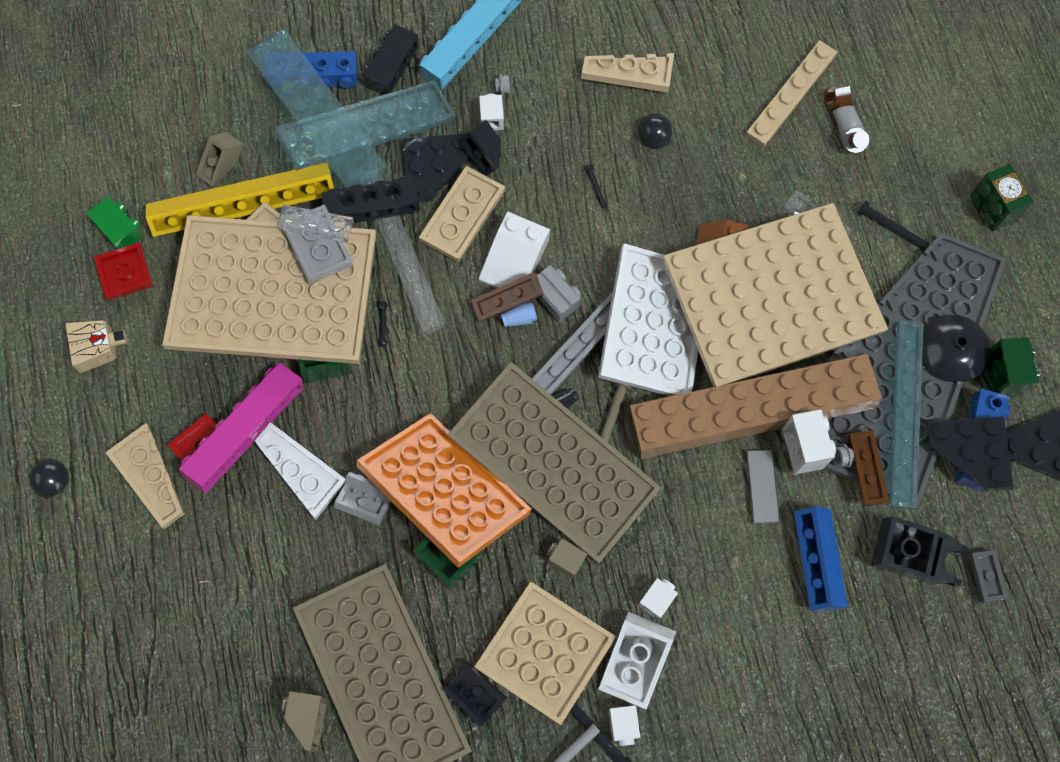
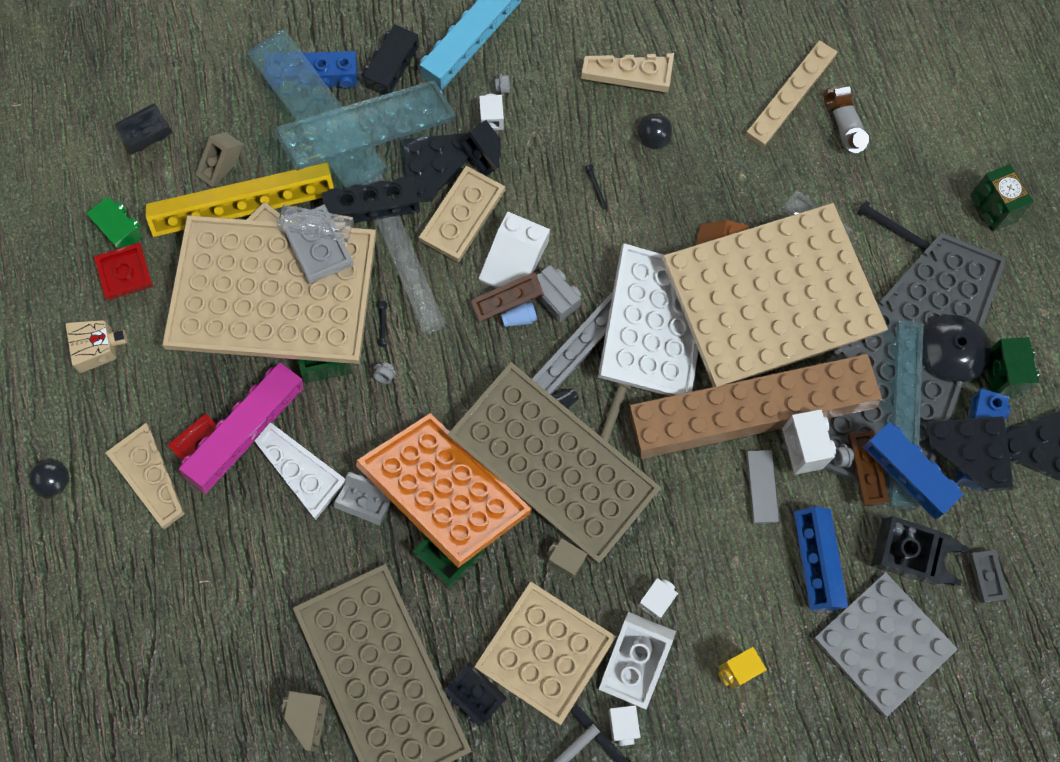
(143, 128): none -> black bracket
(384, 373): none -> light grey plate
(741, 668): none -> yellow brick
(885, 644): none -> light grey plate
(913, 470): none -> blue brick

